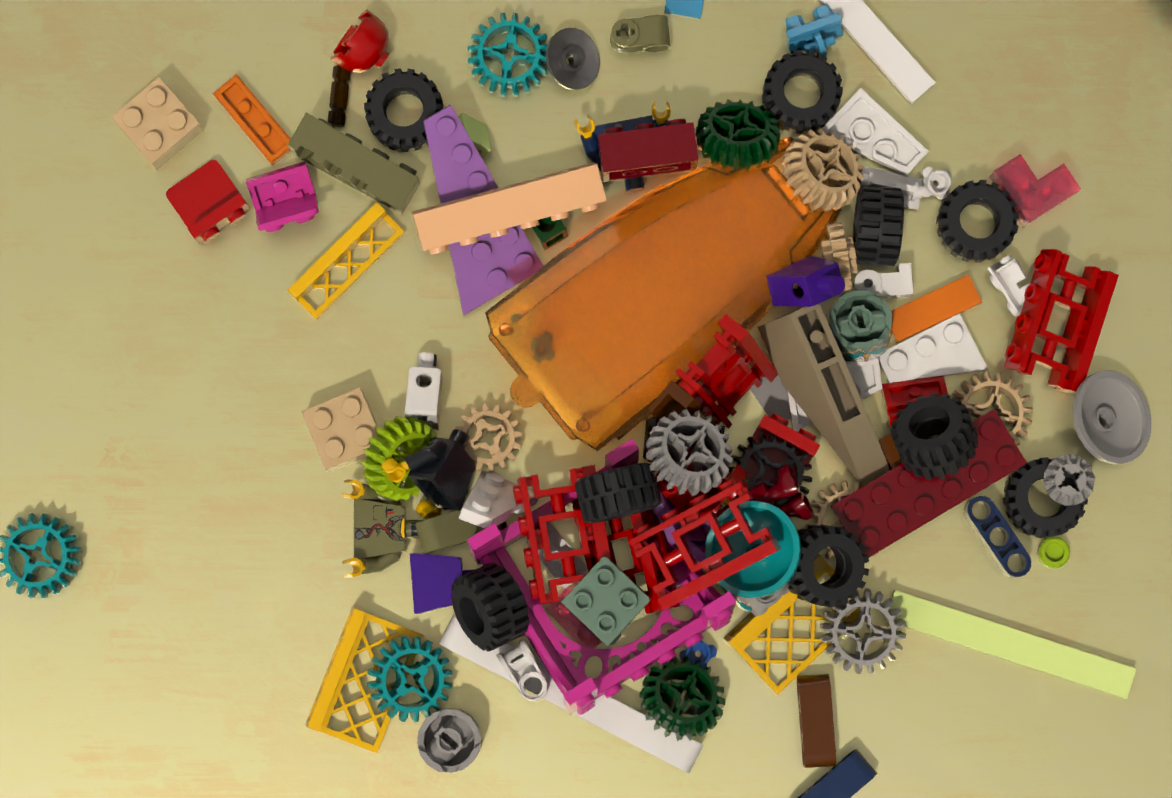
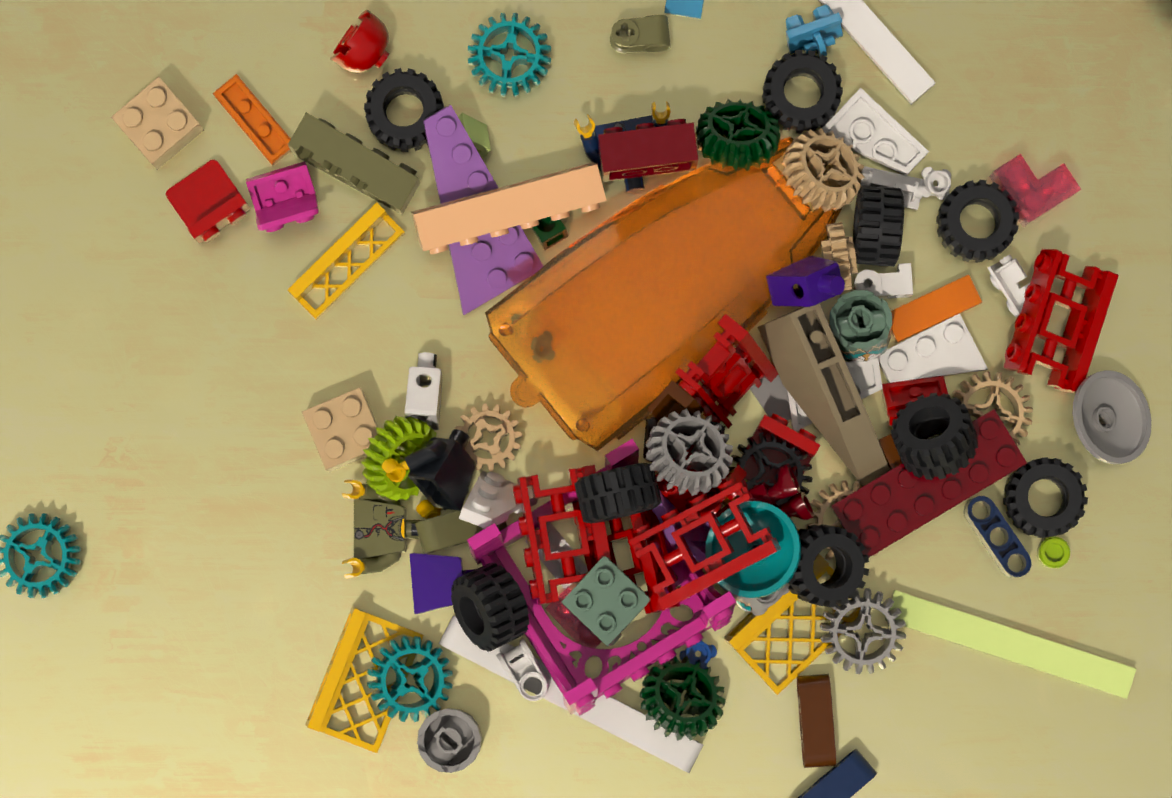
(338, 96): dark brown axle -> none
(582, 58): flat silver dish -> none
(1066, 494): light grey gear -> none

